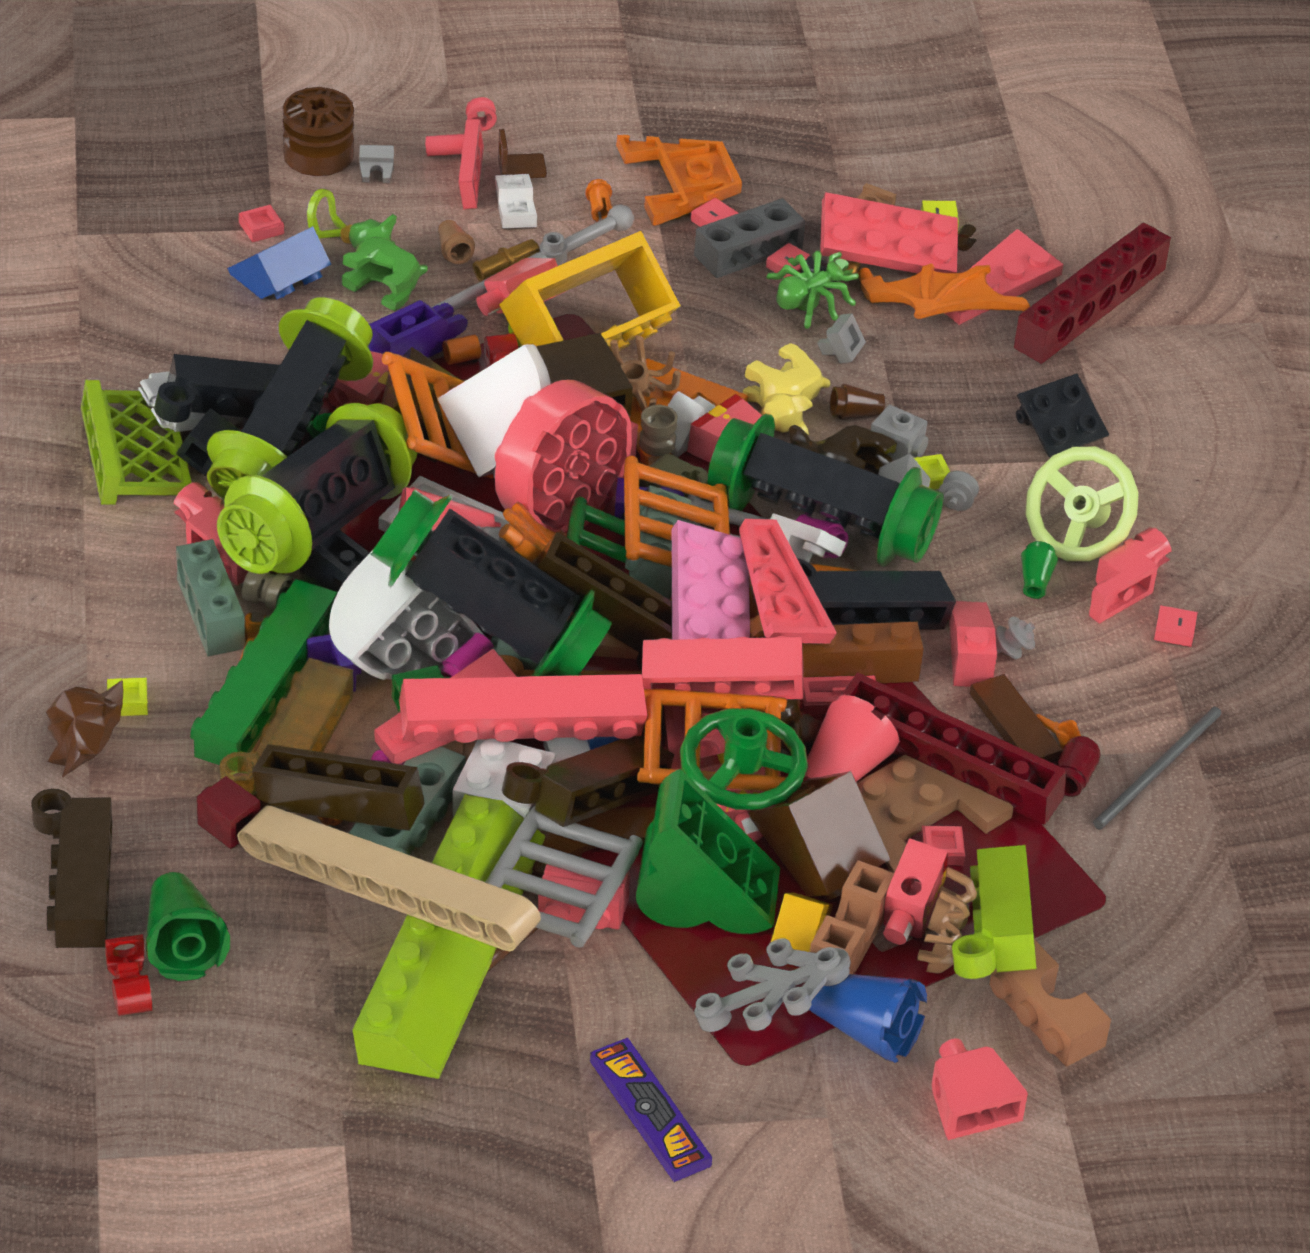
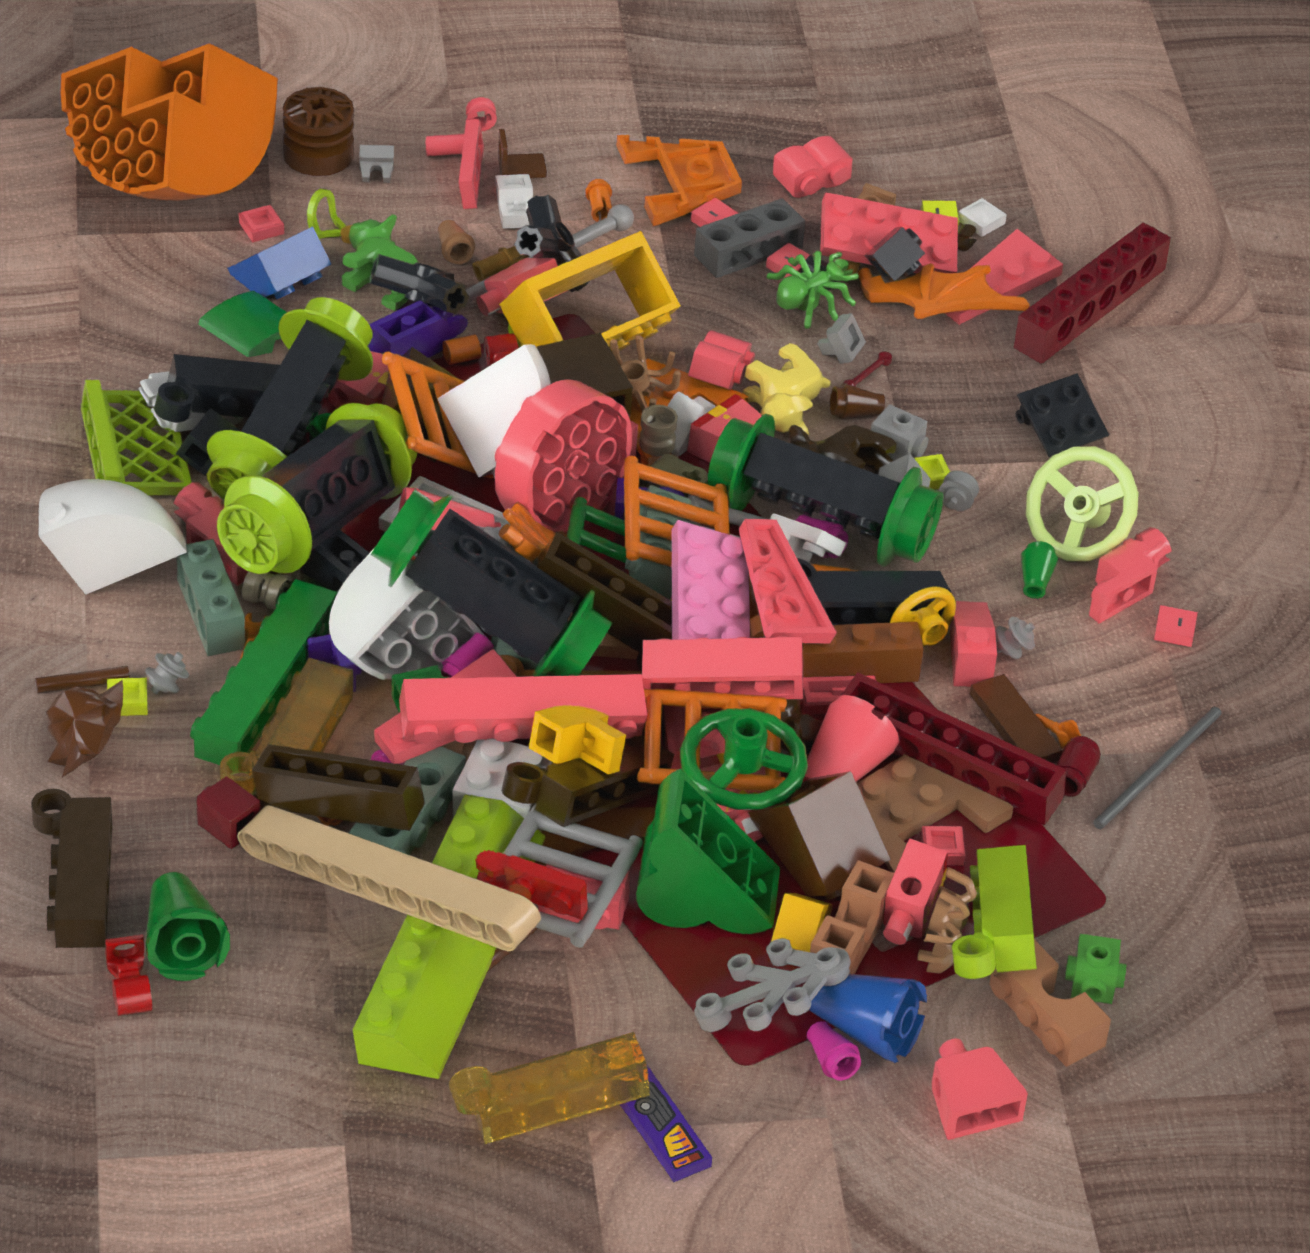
(80, 679): none -> reddish brown piece
(106, 531): none -> white brick
(167, 672): none -> light grey wheel
(170, 124): none -> orange brick
(245, 323): none -> green slope
(419, 283): none -> black piece
(535, 882): none -> red hinge
(546, 234): none -> black piece
(552, 1087): none -> clear yellow hinge
(576, 733): none -> yellow brick
(721, 360): none -> coral brick
(812, 166): none -> coral brick
(835, 1053): none -> dark pink cone
(884, 358): none -> dark red hinge
(896, 254): none -> black brick
(930, 623): none -> yellow piece
(982, 216): none -> white tile
(1096, 975): none -> bright green brick

